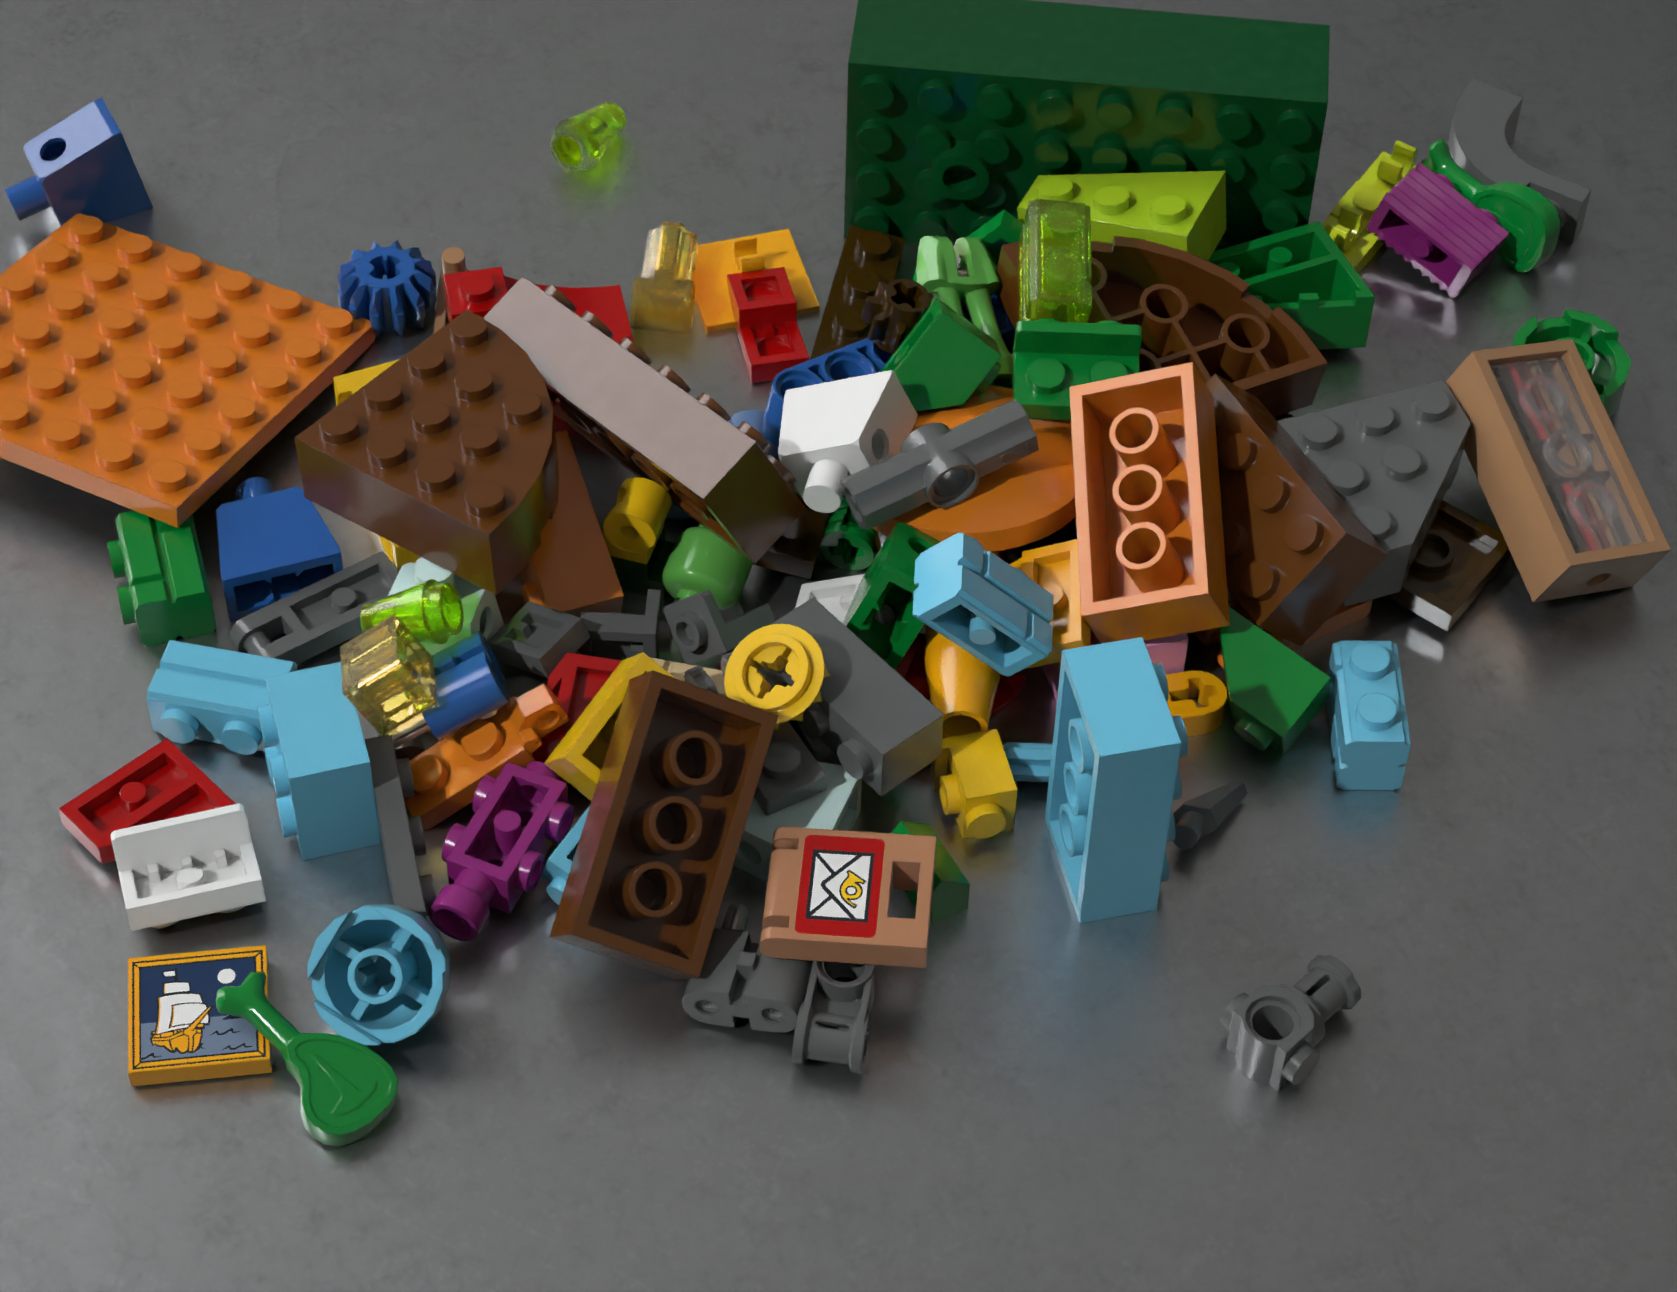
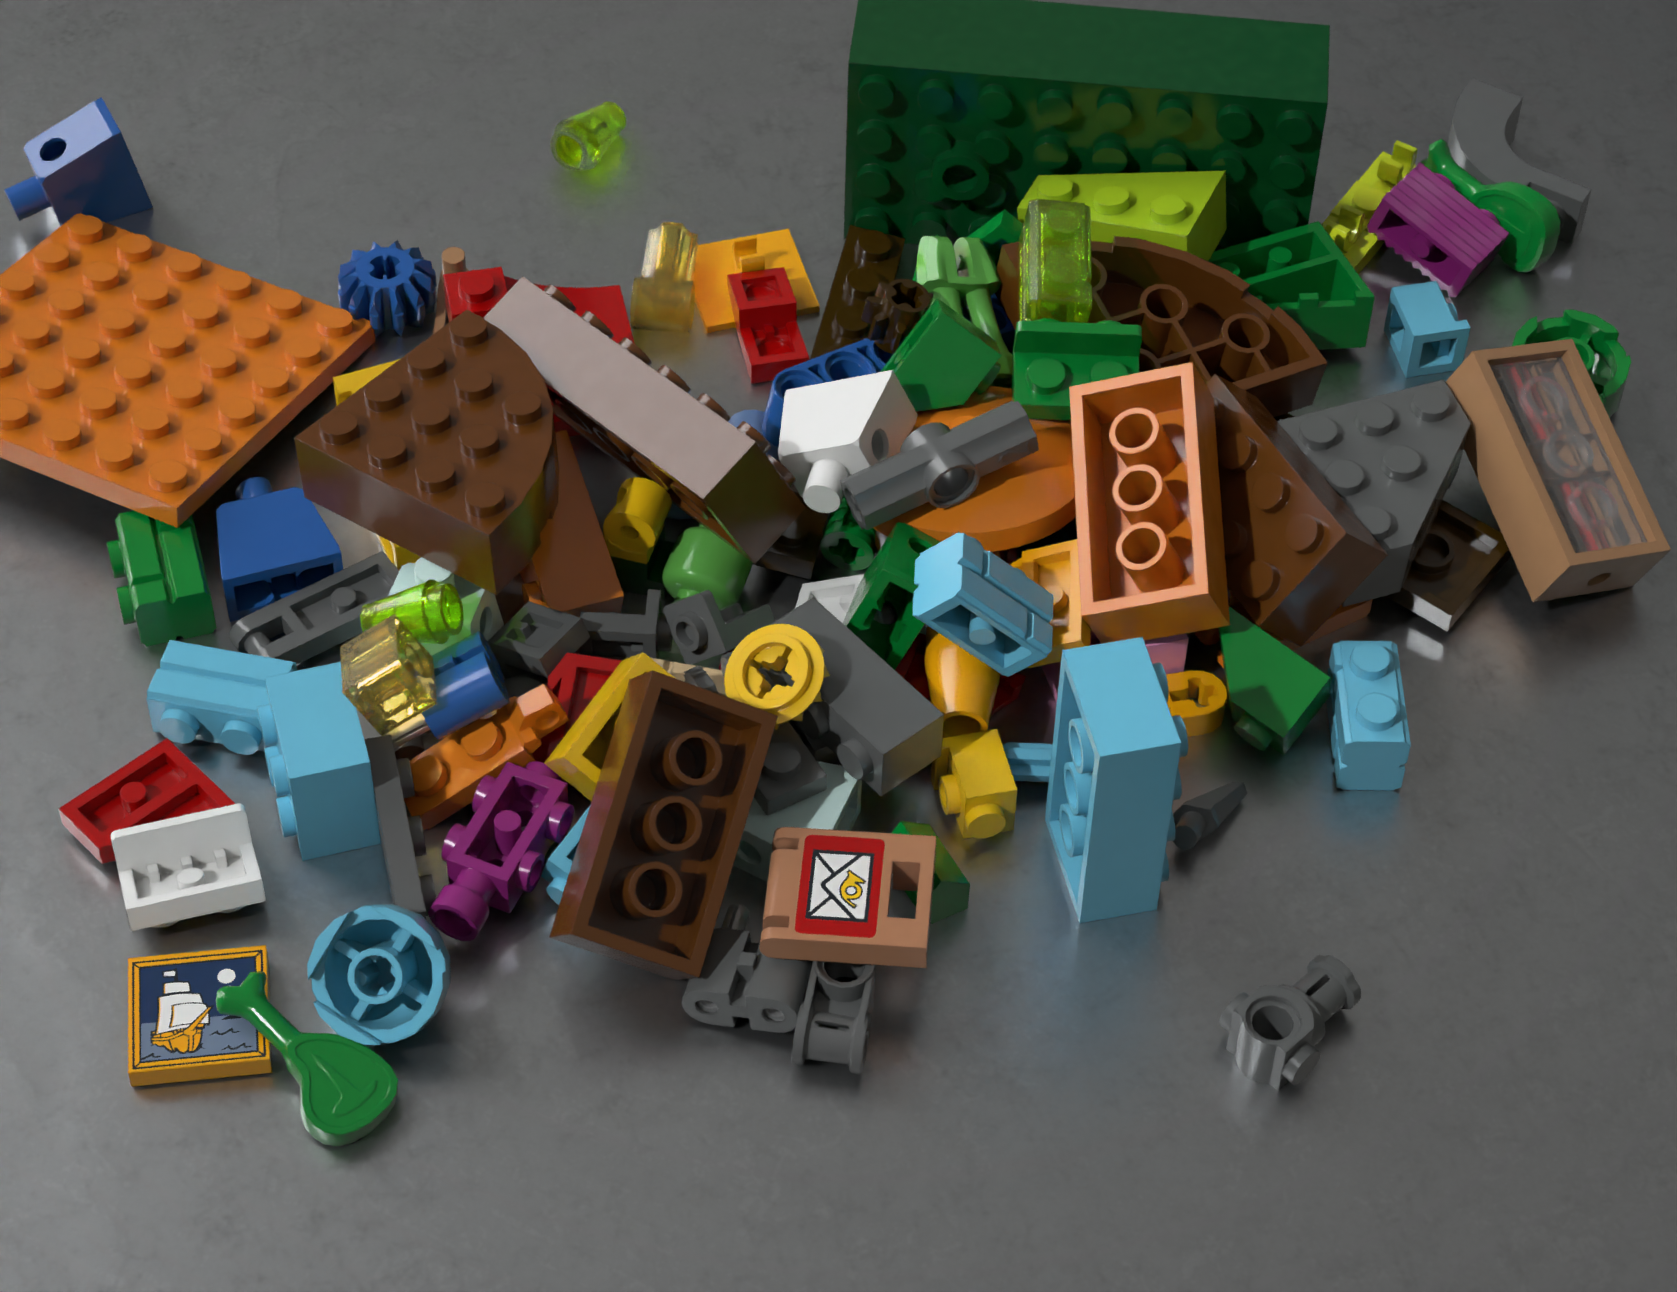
(1425, 330): none -> medium azure brick

